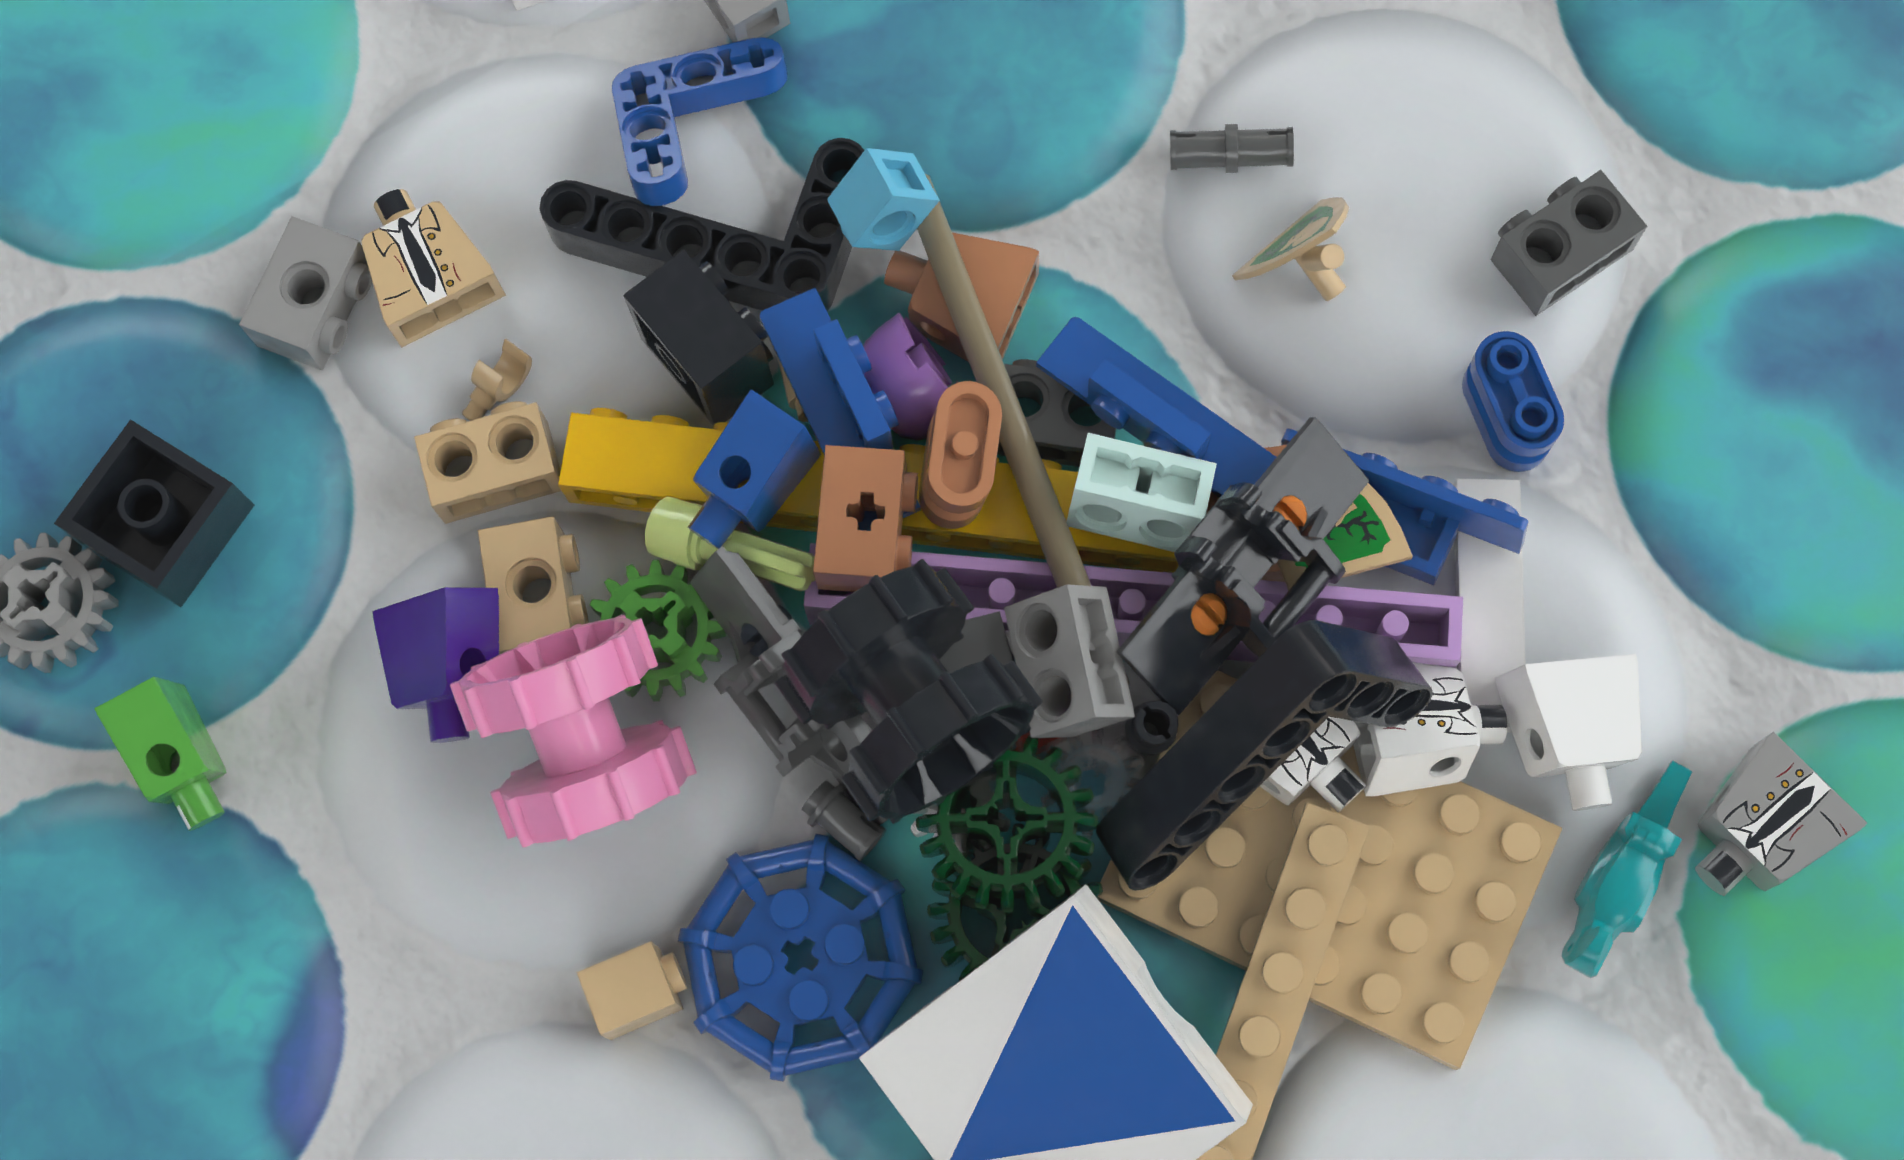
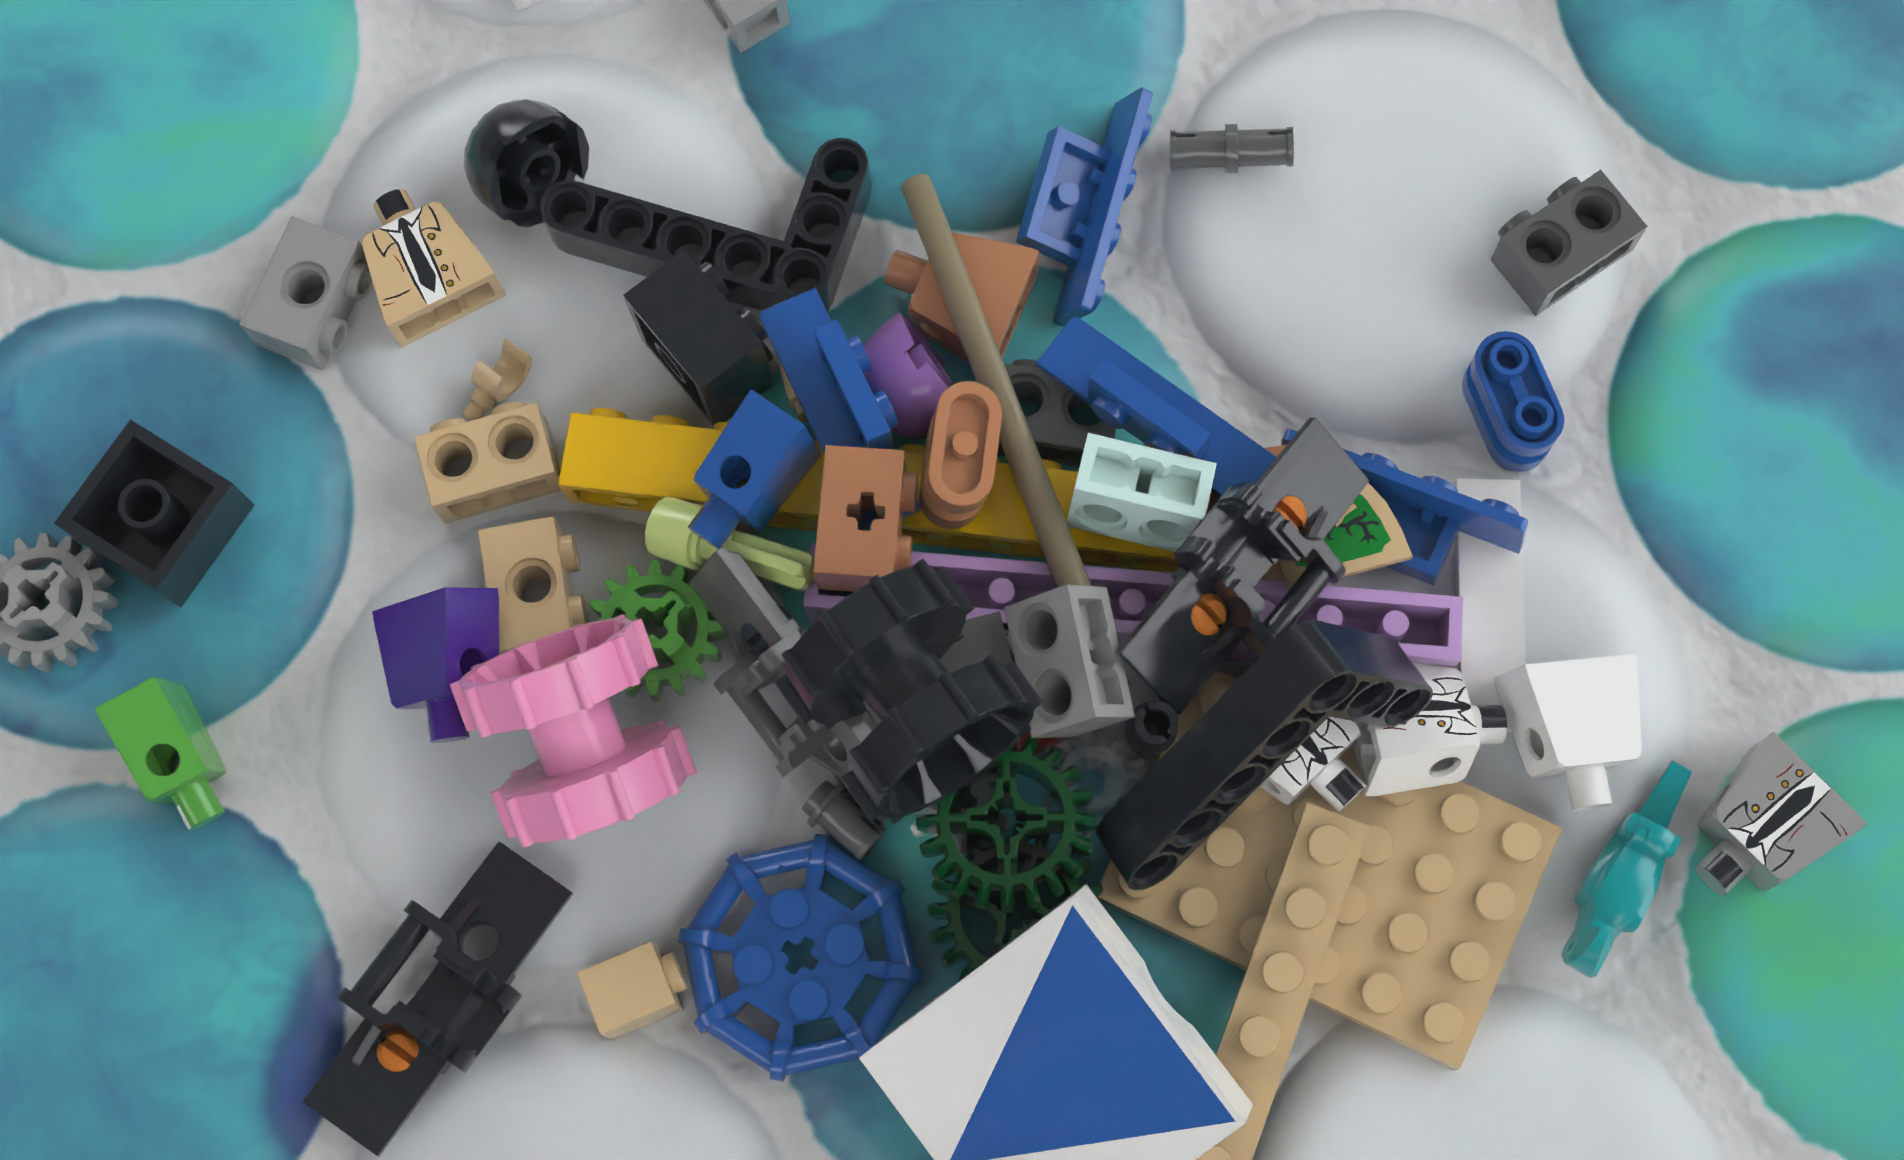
(455, 1011): none -> black piece
(520, 154): none -> black cylinder
(757, 71): blue beam -> none
(882, 199): medium azure brick -> none
(1079, 200): none -> blue bracket
(1301, 244): tan shield -> none

